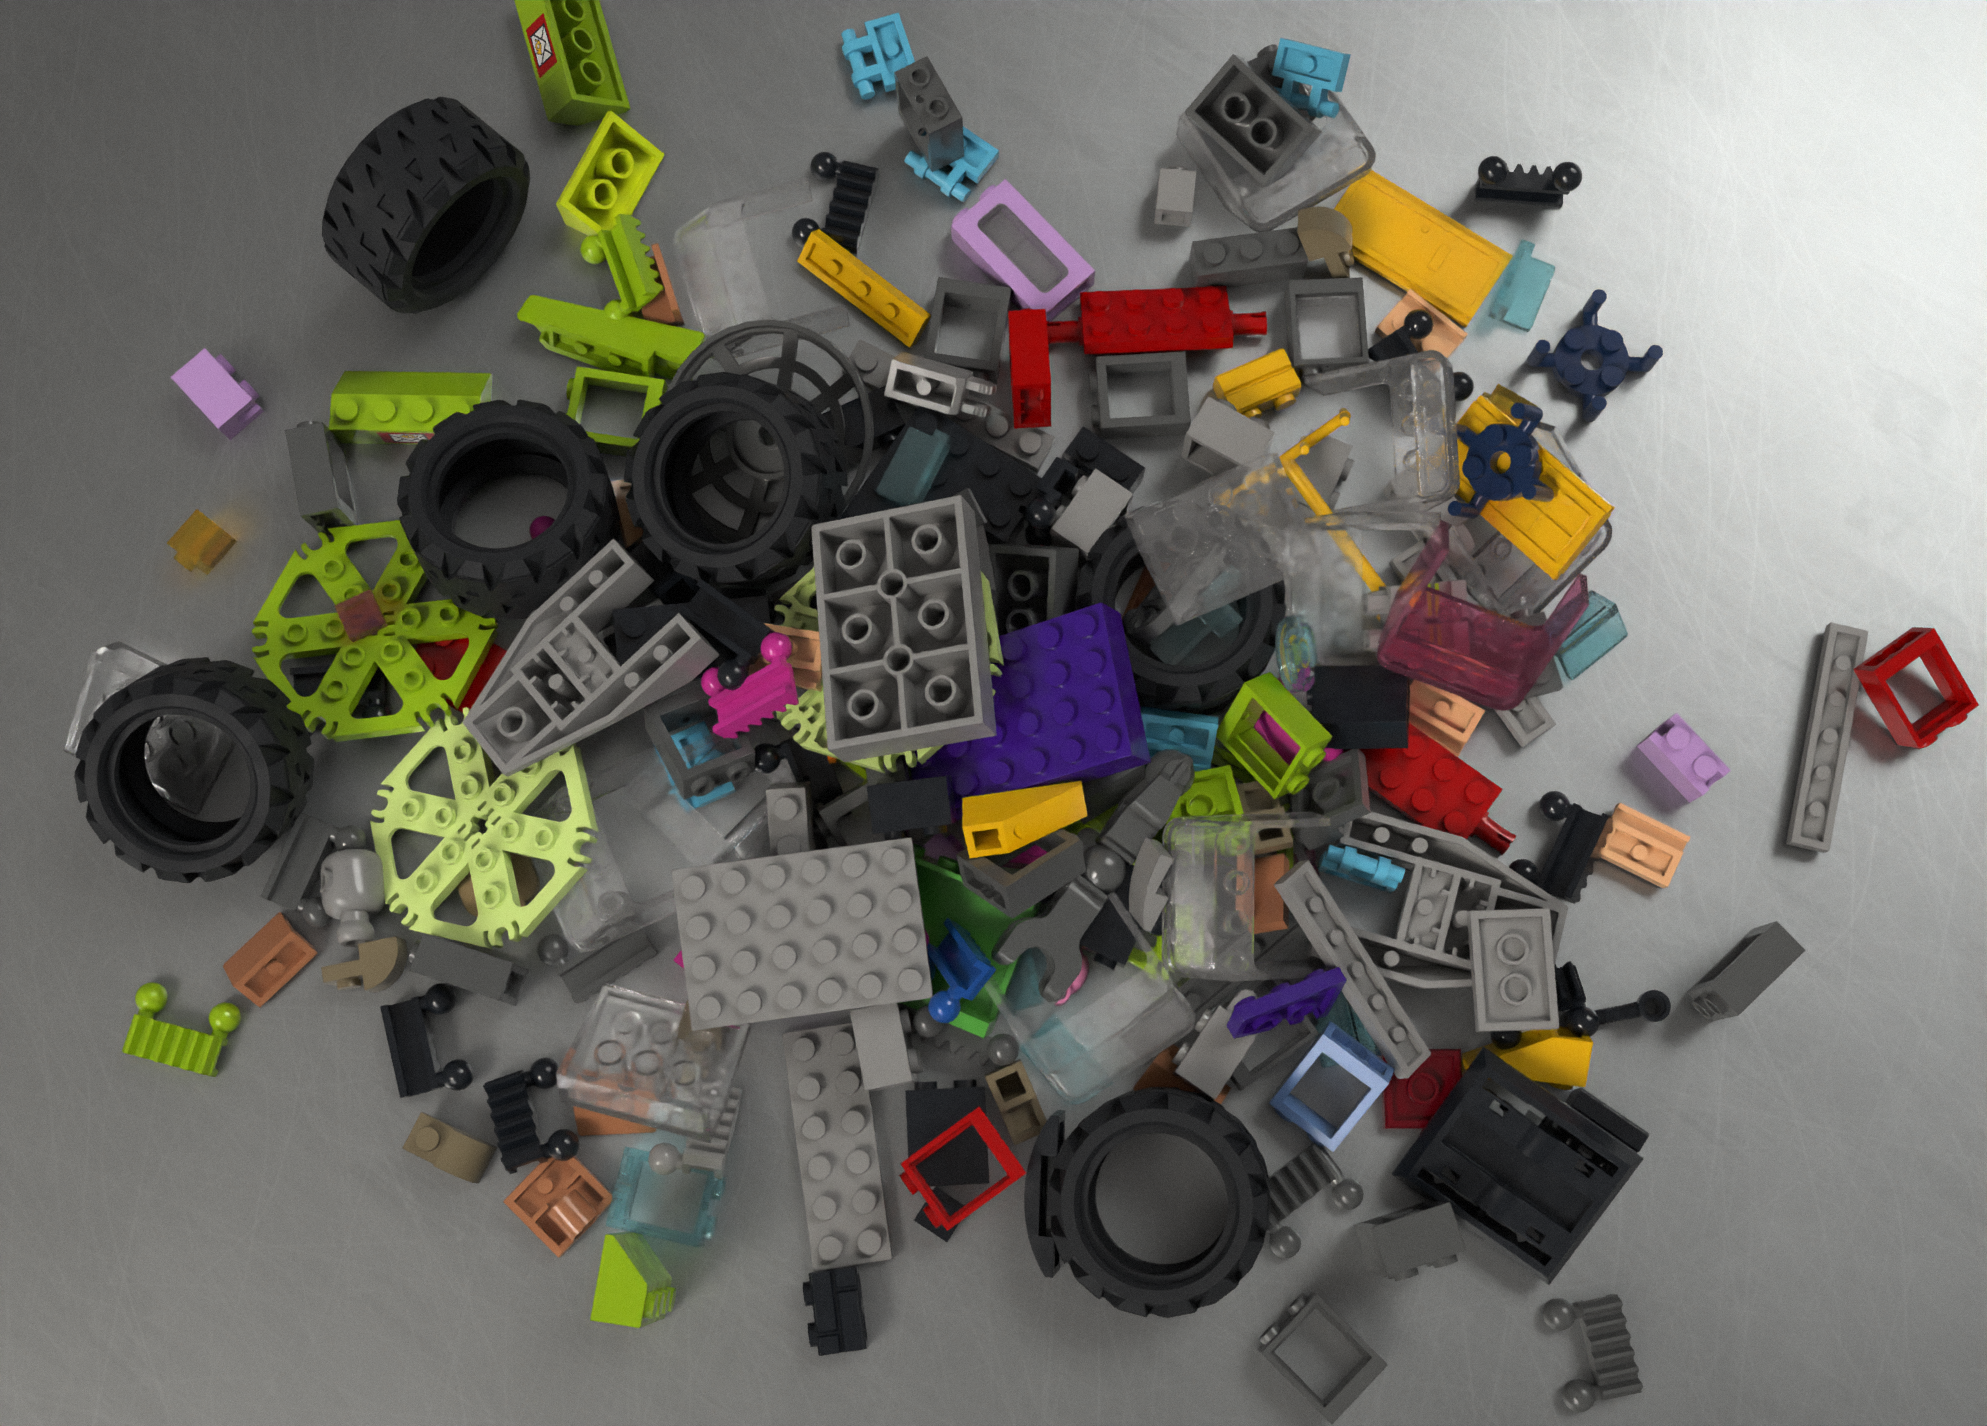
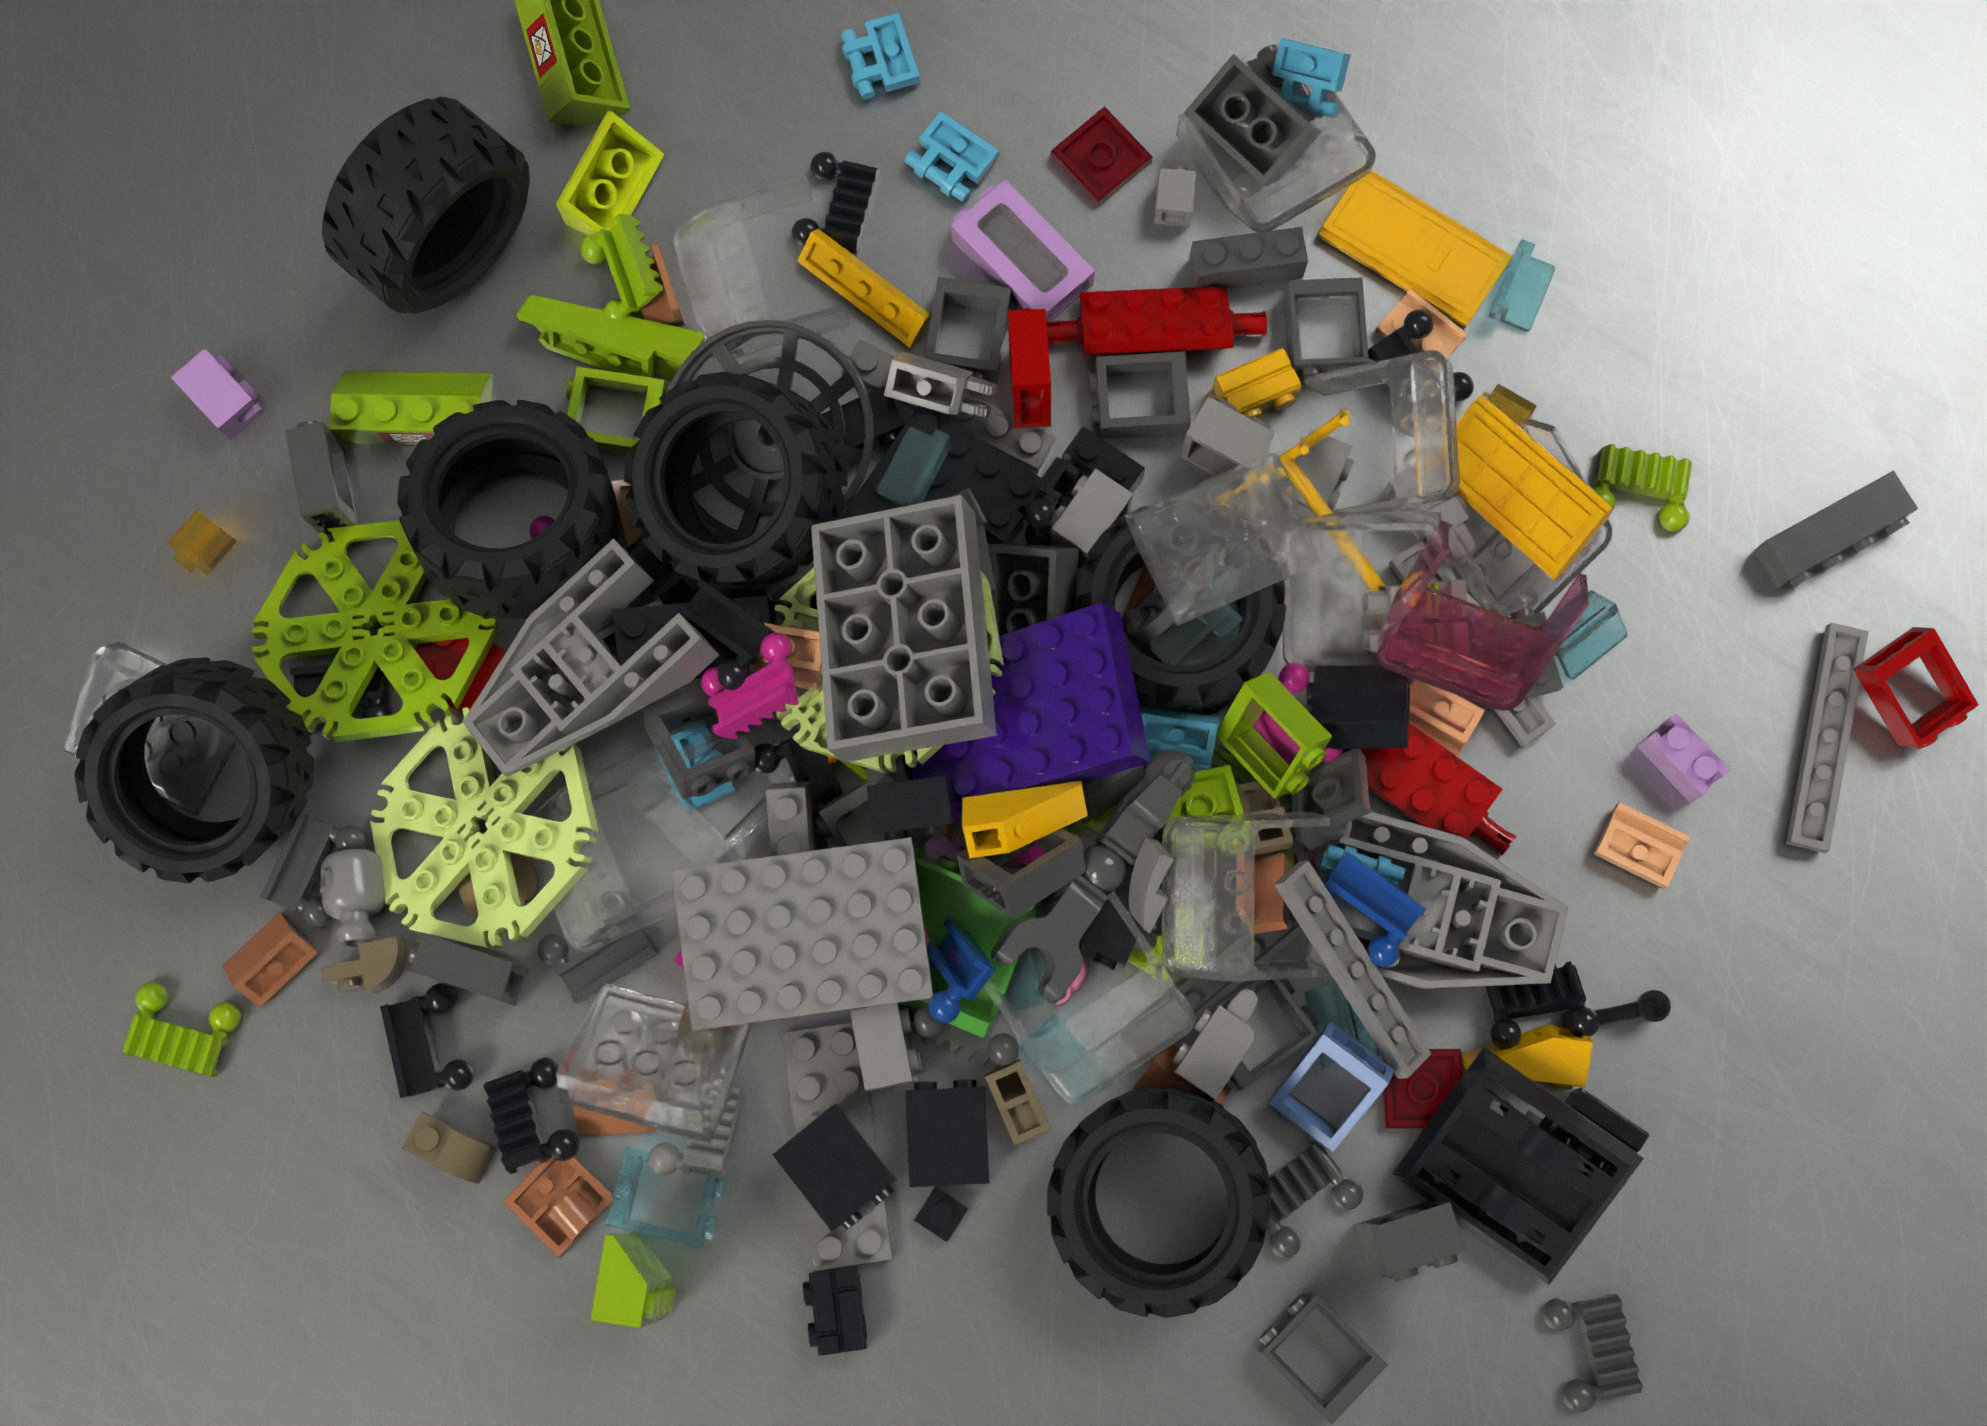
(361, 615): tile -> none
(835, 1169): none -> black brick
(915, 1181): red window -> none
(929, 107): dark grey window -> none
(1035, 1193): black slope -> none
(1101, 156): none -> dark red tile
(1287, 1001): dark purple wing -> none
(1295, 653): clear light blue tile -> none
(1327, 236): dark tan brick -> none
(1379, 901): none -> blue gear
(1482, 458): dark blue plate -> none
(1512, 970): light grey plate -> none
(1530, 188): black gear -> none
(1573, 851): black gear -> none
(1605, 346): dark blue plate -> none
(1646, 476): none -> lime gear
(1745, 972): dark grey window -> none
(1836, 529): none -> dark grey brick

